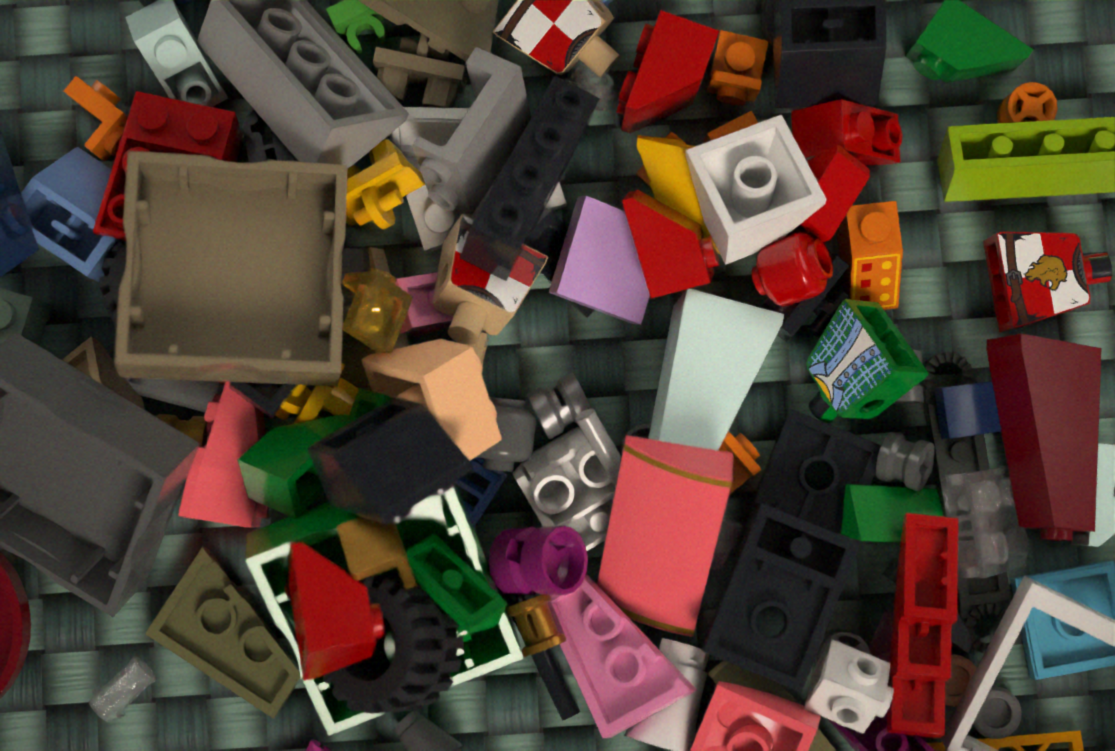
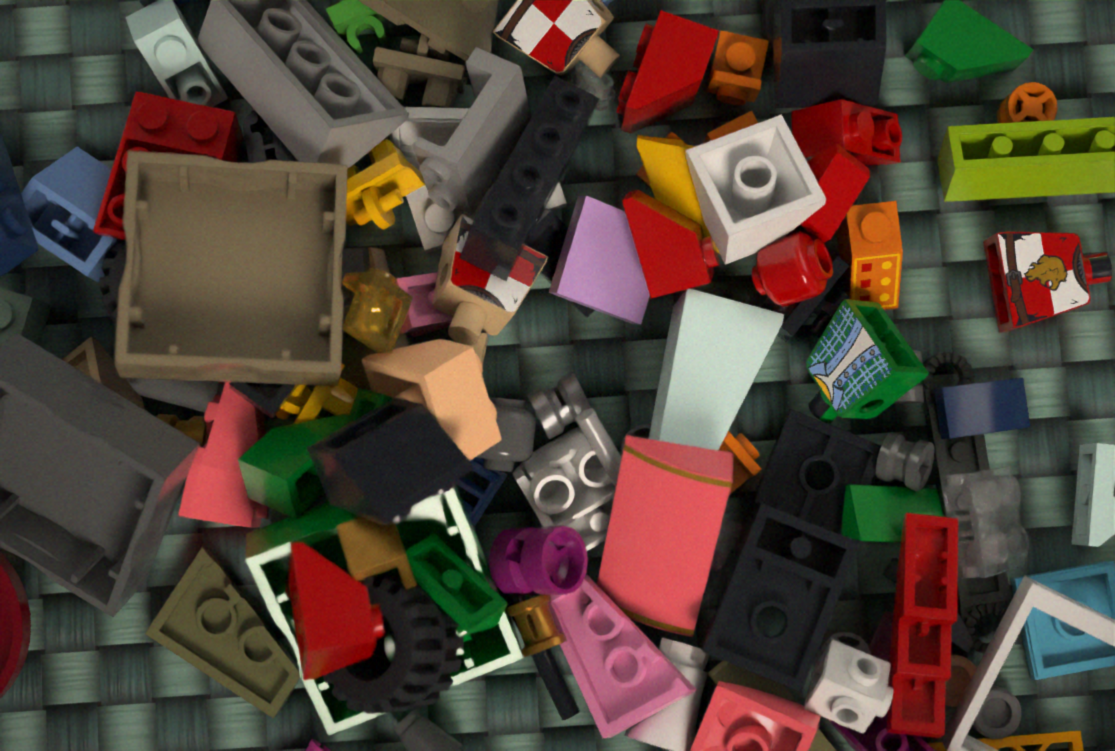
(101, 104): orange bracket -> none
(122, 690): clear pin -> none
(1049, 429): dark red slope -> none

